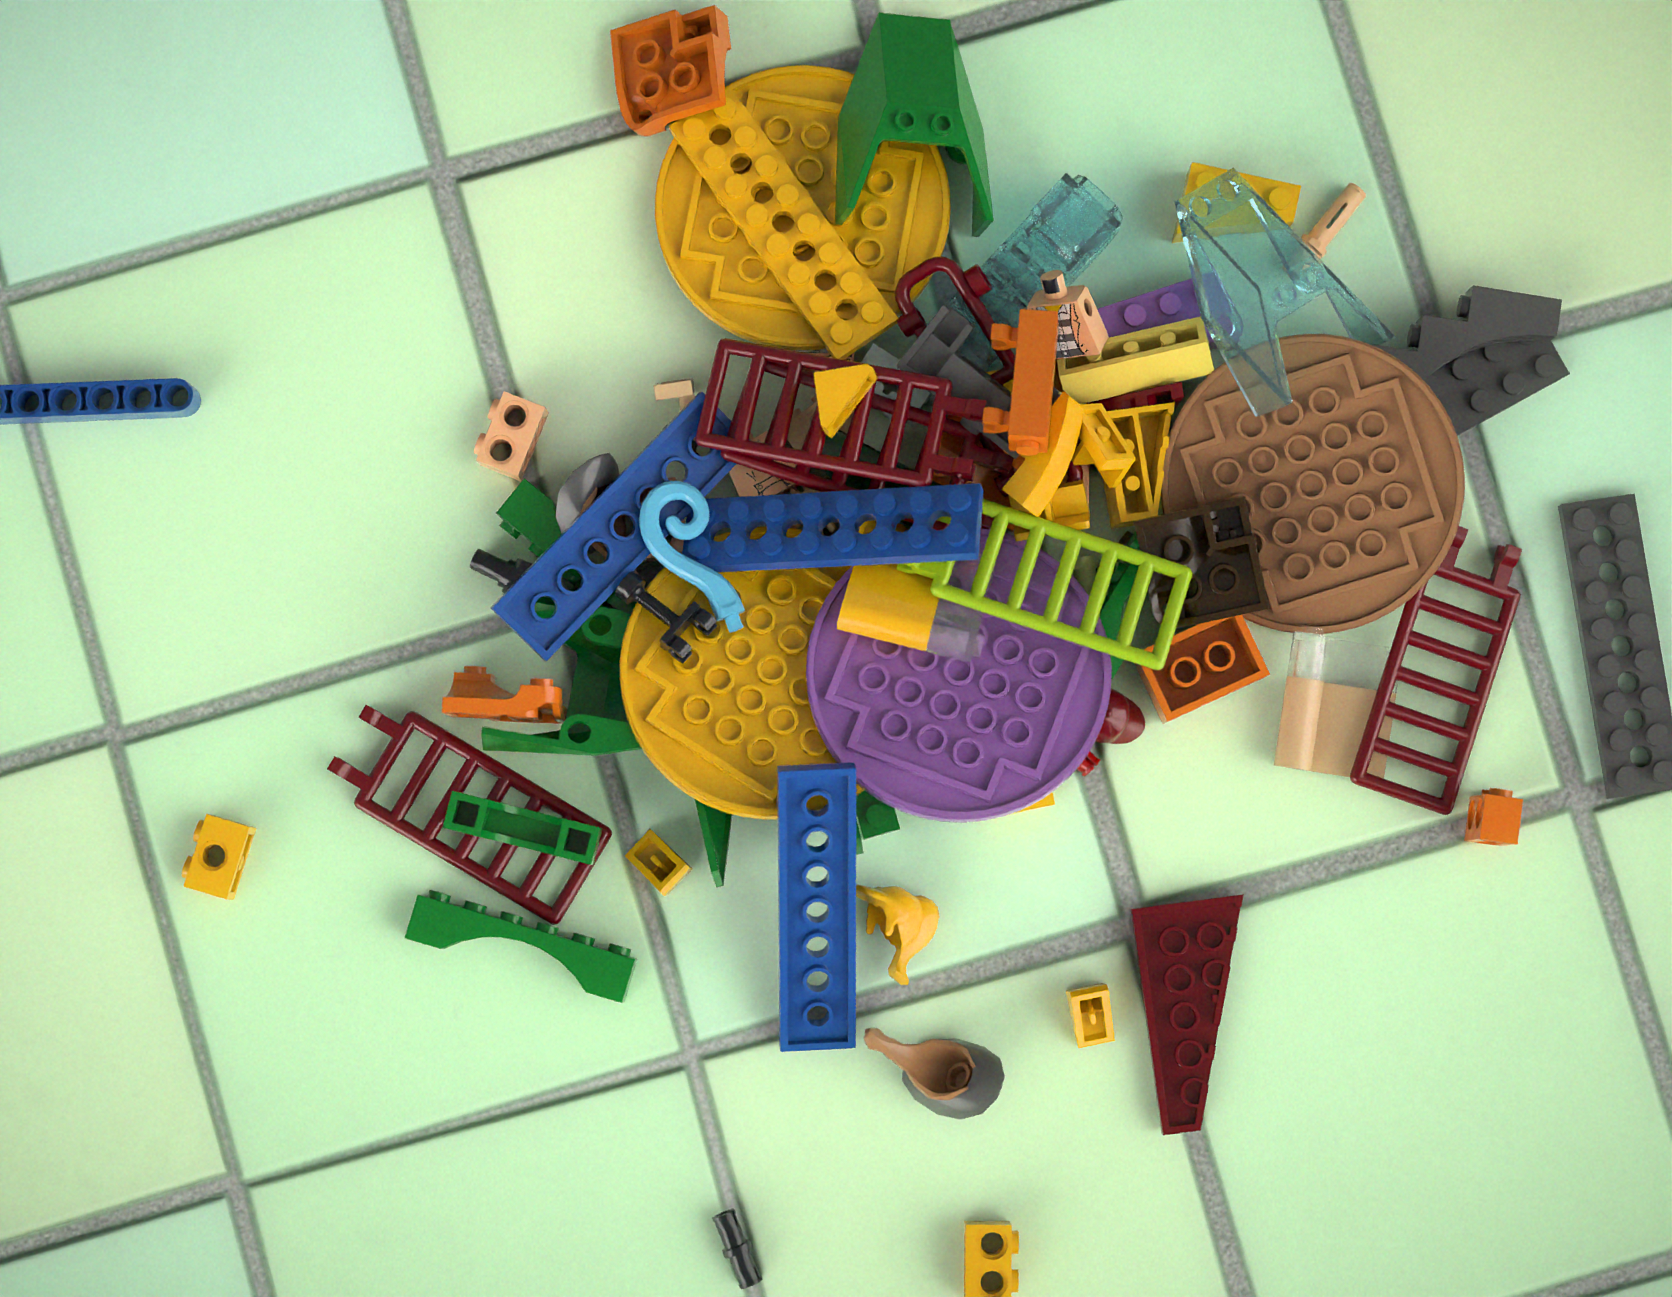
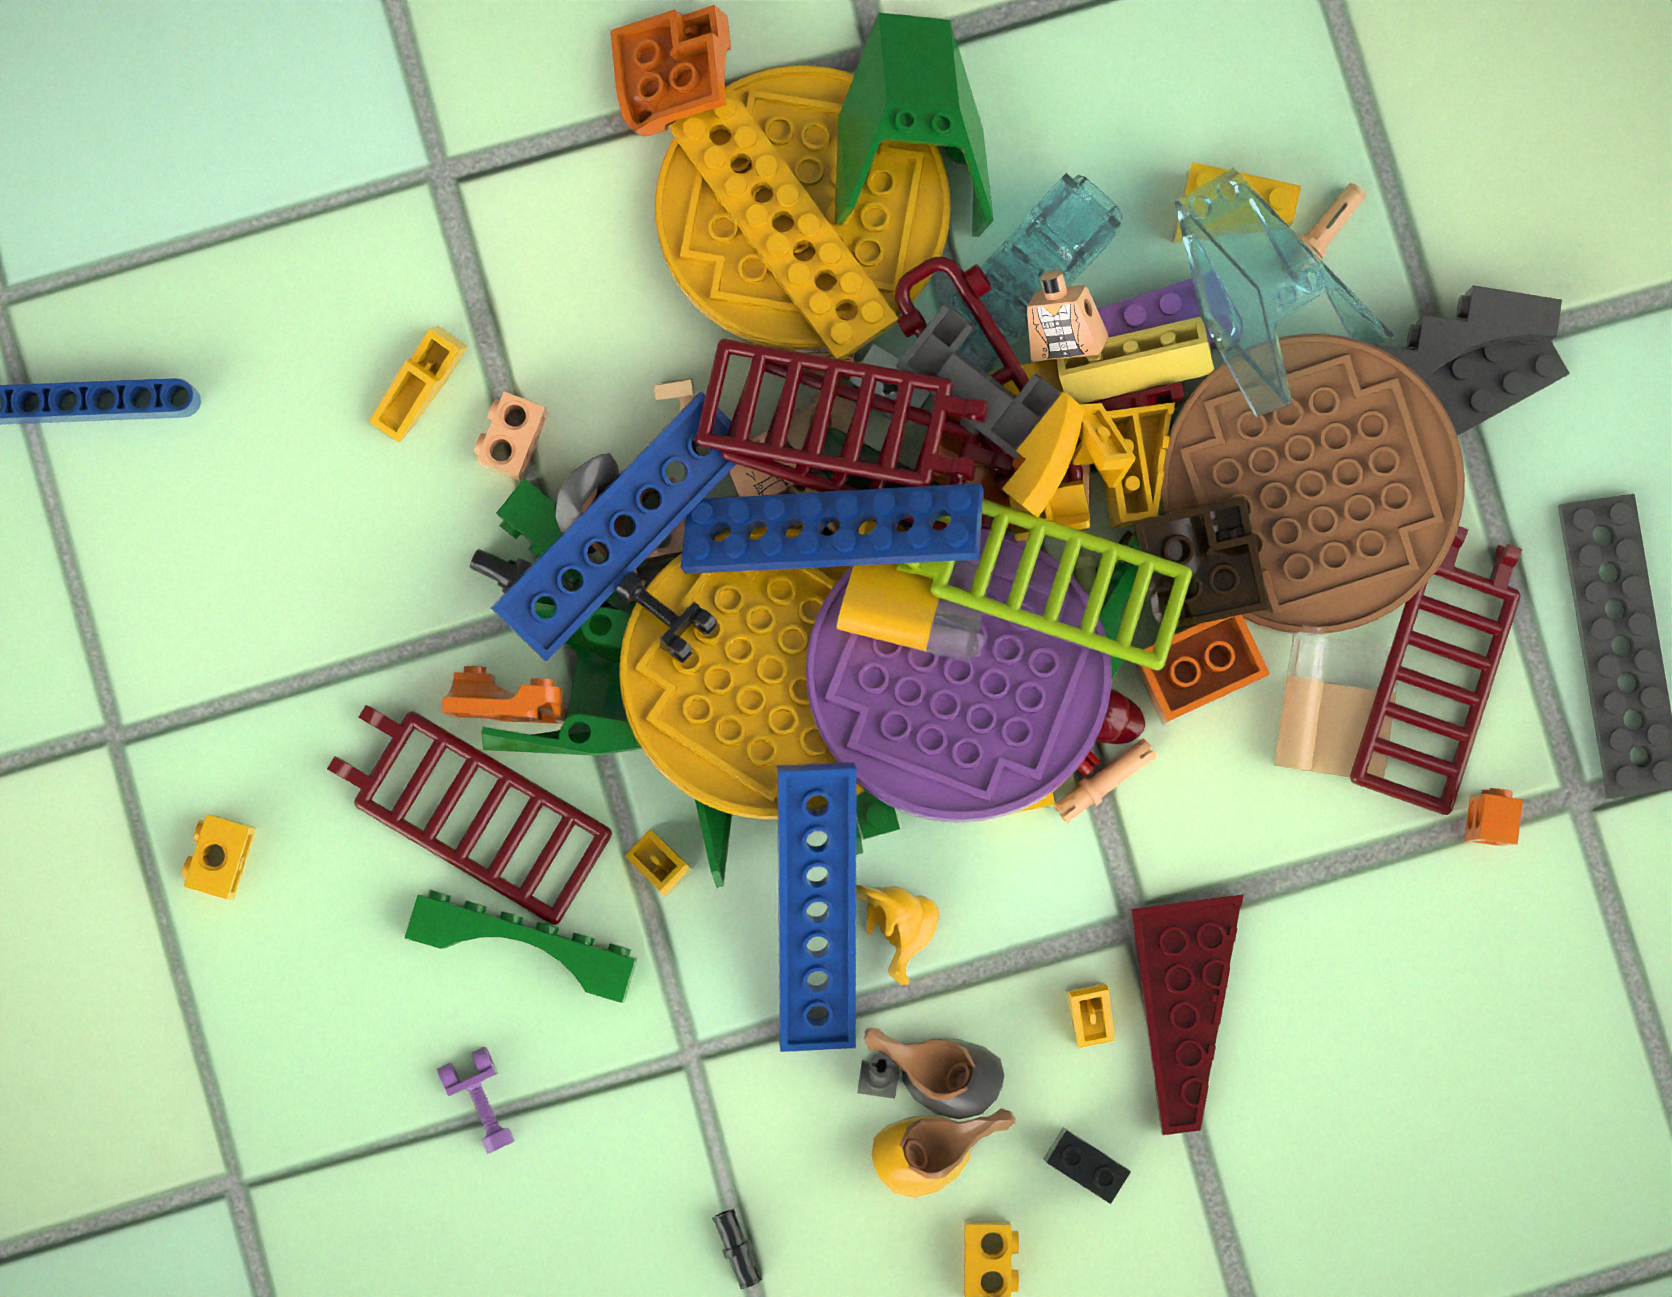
(418, 383): none -> yellow slope
(496, 1136): none -> medium lavender bar
(522, 827): green arch -> none
(718, 590): medium azure plant -> none
(840, 393): yellow slope -> none
(878, 1077): none -> dark grey pin
(940, 1154): none -> hat
(1032, 381): orange brick -> none
(1087, 1165): none -> black brick
(1104, 781): none -> light nougat pin

